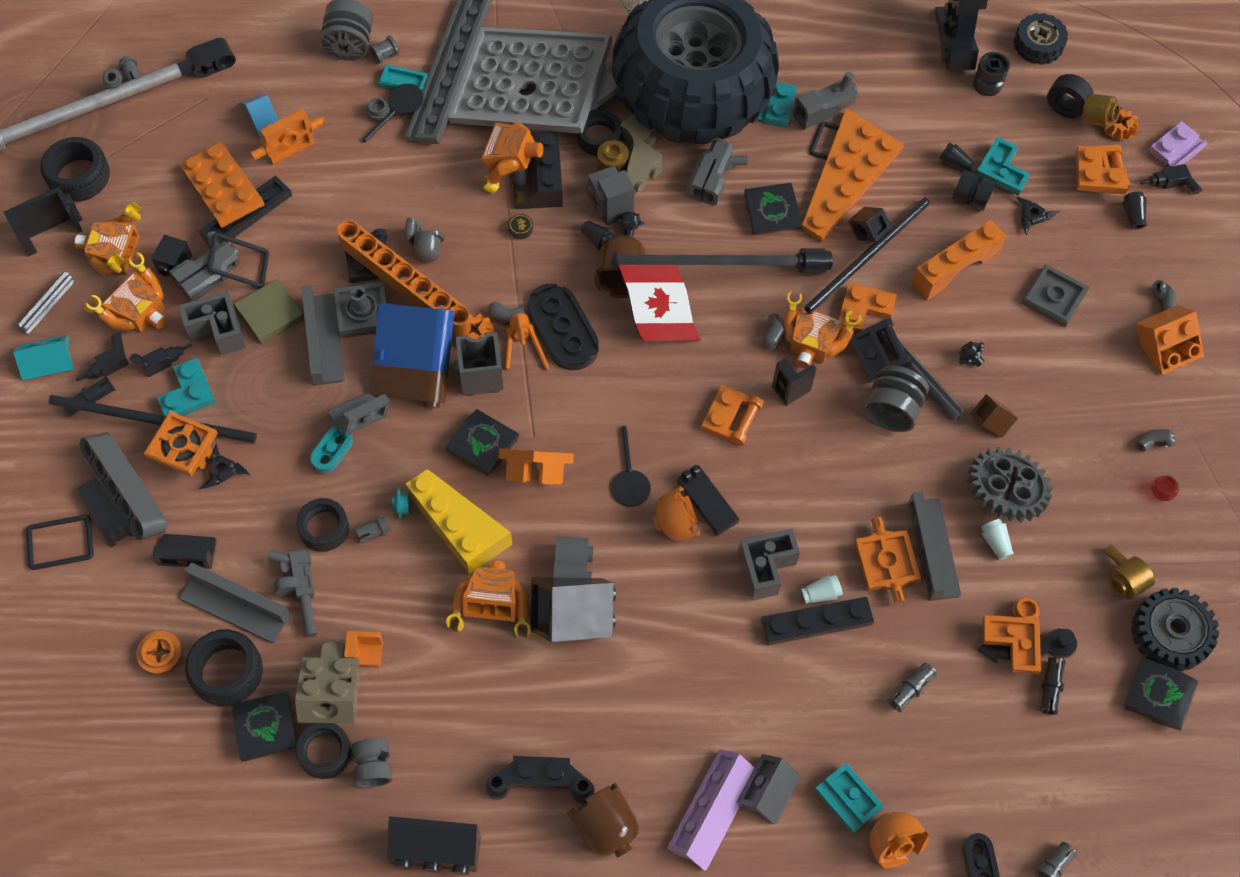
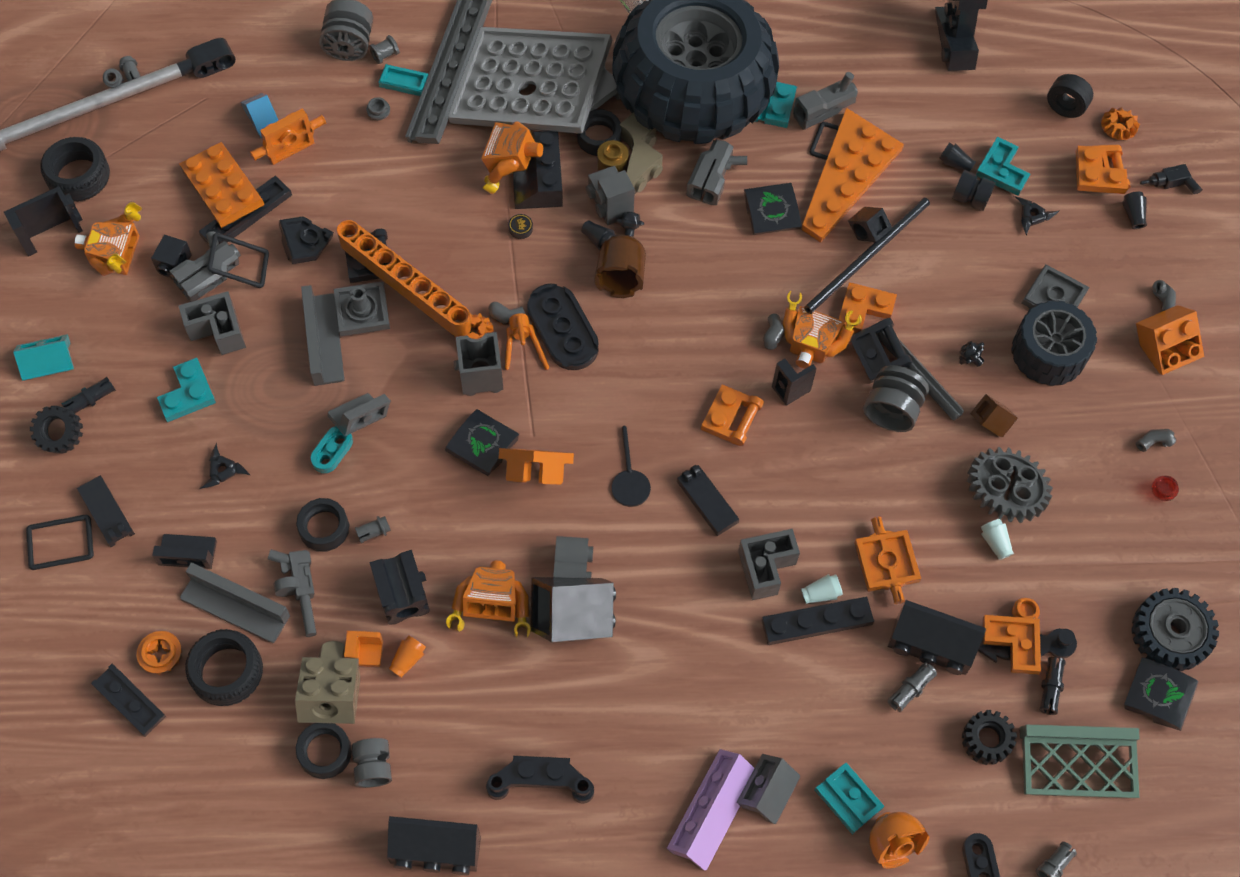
(41, 427): none -> black tyre
(45, 303): axle -> none
(108, 361): black piece -> none
(123, 486): dark grey beam -> none
(128, 700): none -> black hinge
(133, 303): orange torso -> none
(141, 416): black piece -> none
(158, 359): black piece -> none
(180, 446): orange piece -> none
(264, 726): black slope -> none
(269, 311): olive tile -> none
(303, 239): none -> black plate
(400, 587): none -> black piece
(401, 503): teal plate -> none
(402, 100): black piece -> none
(407, 655): none -> orange cone
(412, 353): blue door -> none
(425, 243): dark grey piece -> none
(460, 524): yellow wedge -> none
(606, 822): reddish brown cylinder -> none
(660, 297): flag -> none
(676, 516): orange cylinder -> none
(933, 547): dark grey panel -> none
(936, 638): none -> black slope
(940, 270): orange arch -> none
(991, 73): black wheel -> none
(995, 722): none -> black tyre
(1040, 38): black wheel -> none
(1054, 343): none -> black wheel
(1080, 736): none -> sand green fence
(1101, 110): pearl gold piece -> none
(1130, 576): pearl gold piece -> none
(1177, 146): lavender plate -> none

